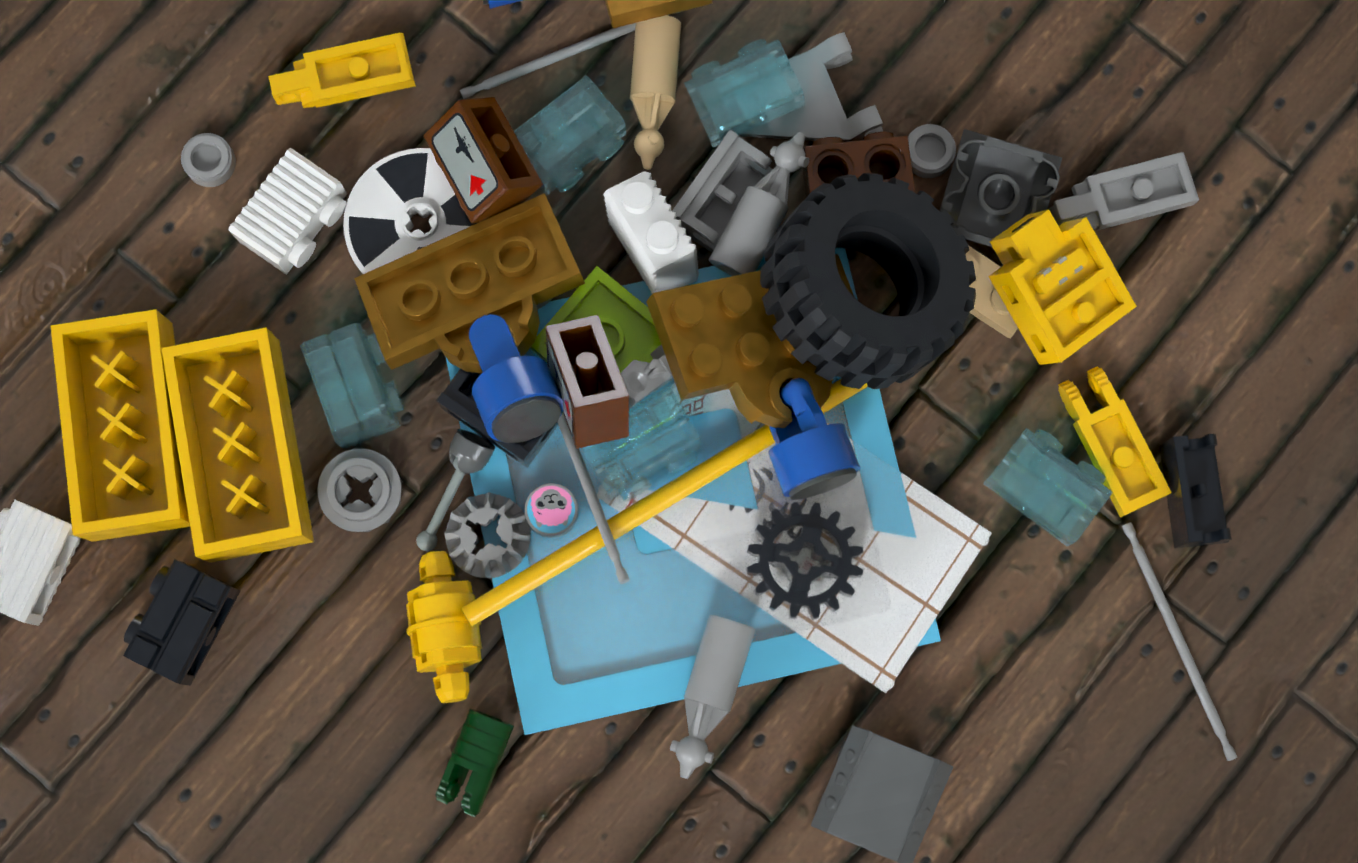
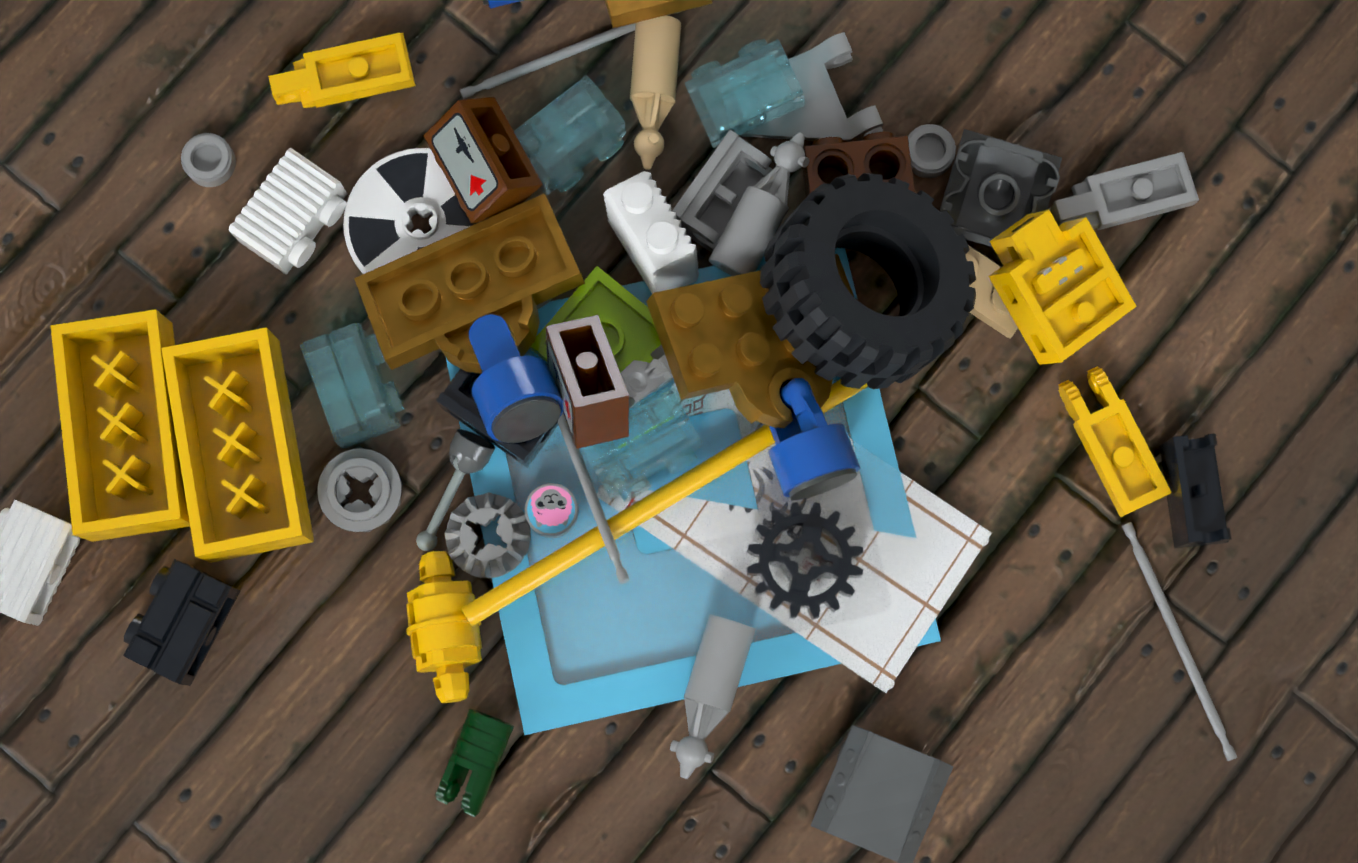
(1049, 485): clear light blue brick -> none

